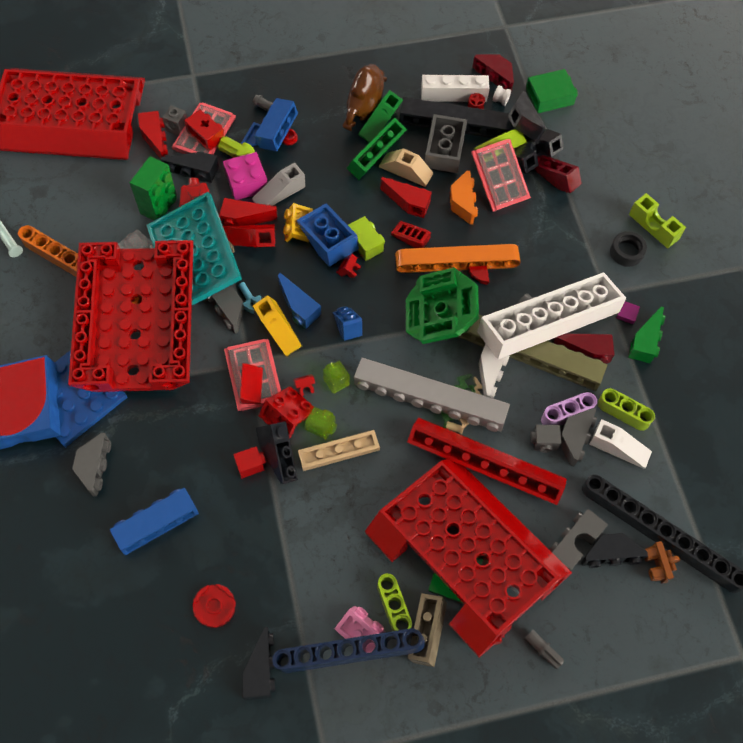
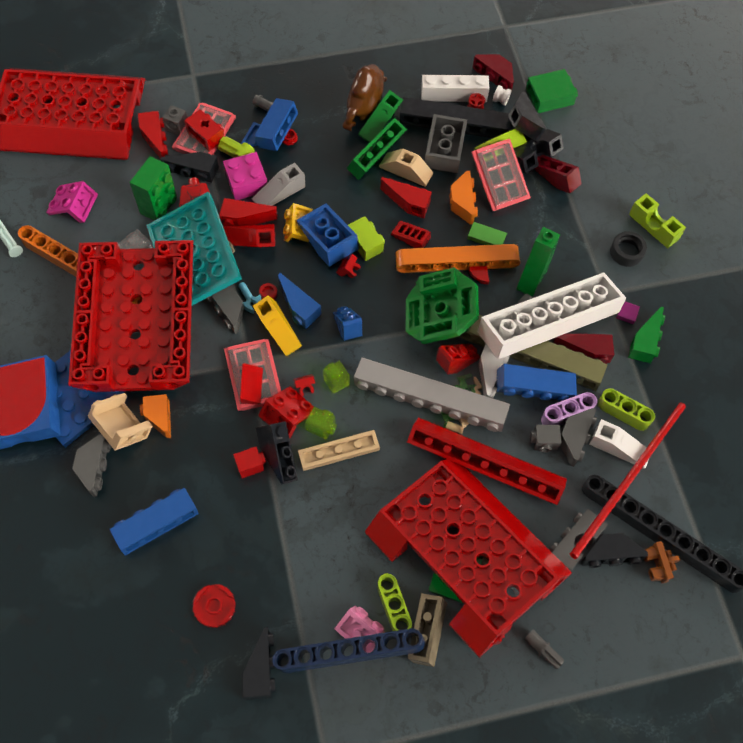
(73, 199): none -> dark pink bracket
(118, 422): none -> tan panel
(157, 411): none -> orange slope
(268, 289): none -> red tile
(456, 357): none -> red slope
(486, 235): none -> bright green tile
(536, 382): none -> blue brick
(538, 261): none -> green slope
(627, 481): none -> red piece

